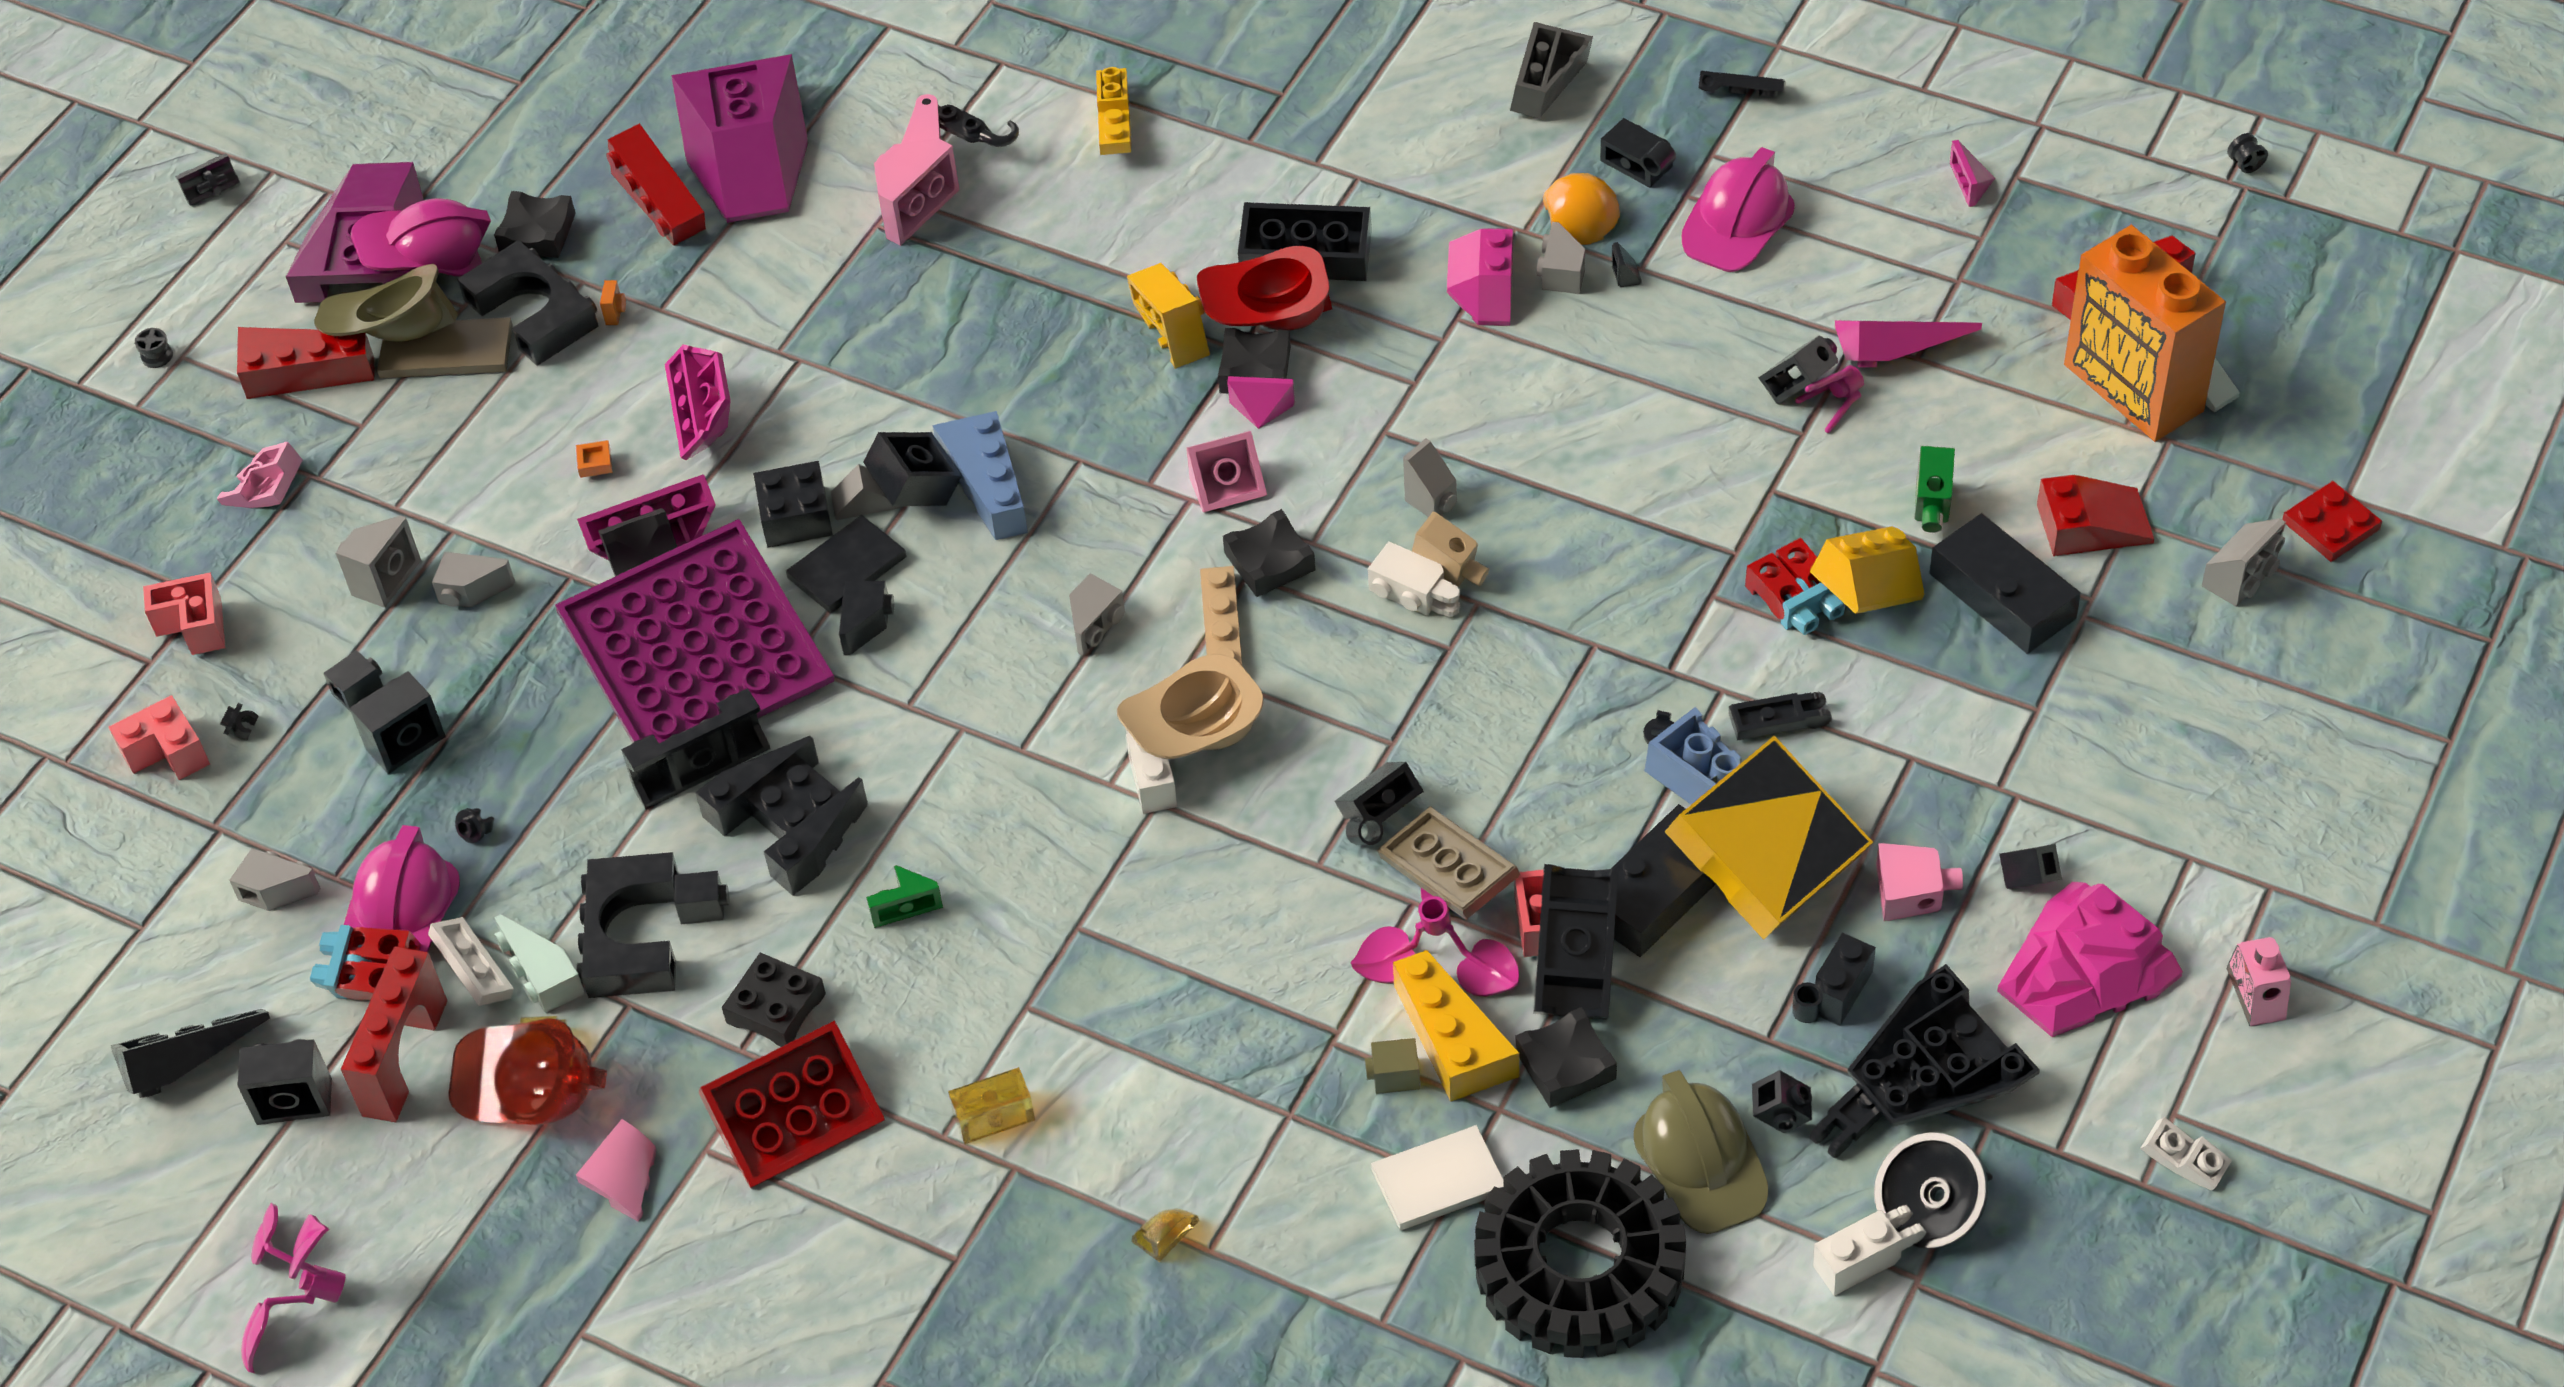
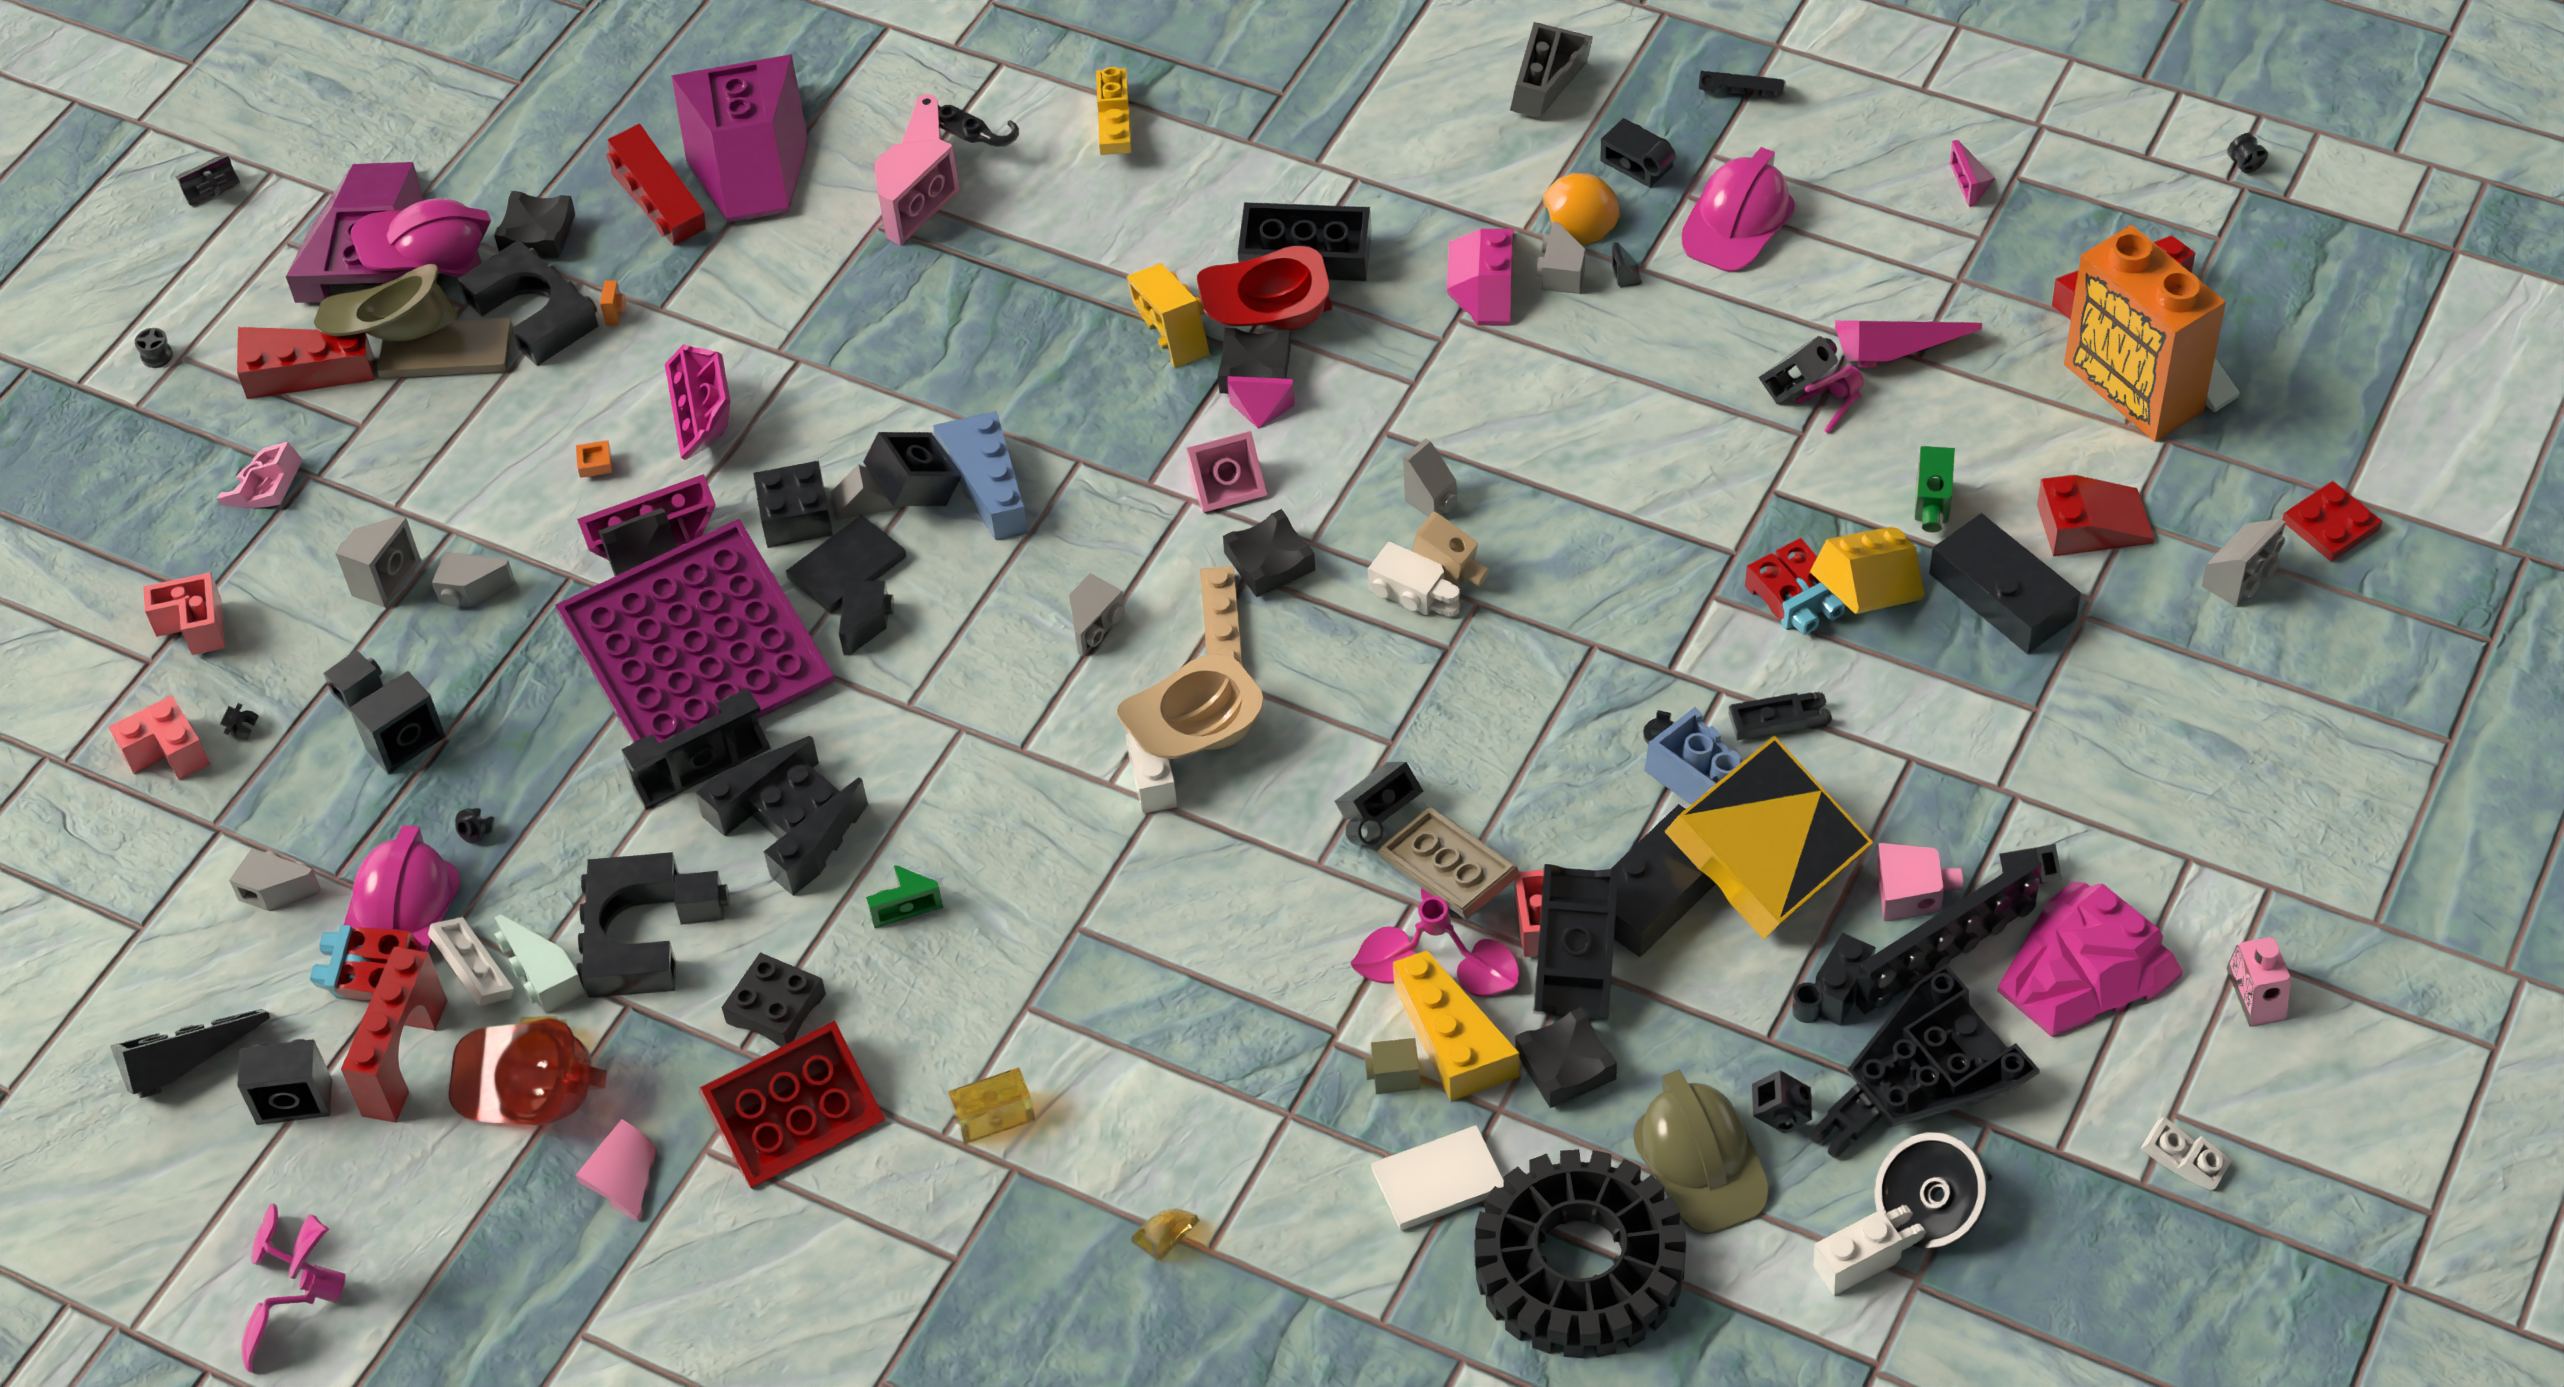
(1948, 935): none -> black plate

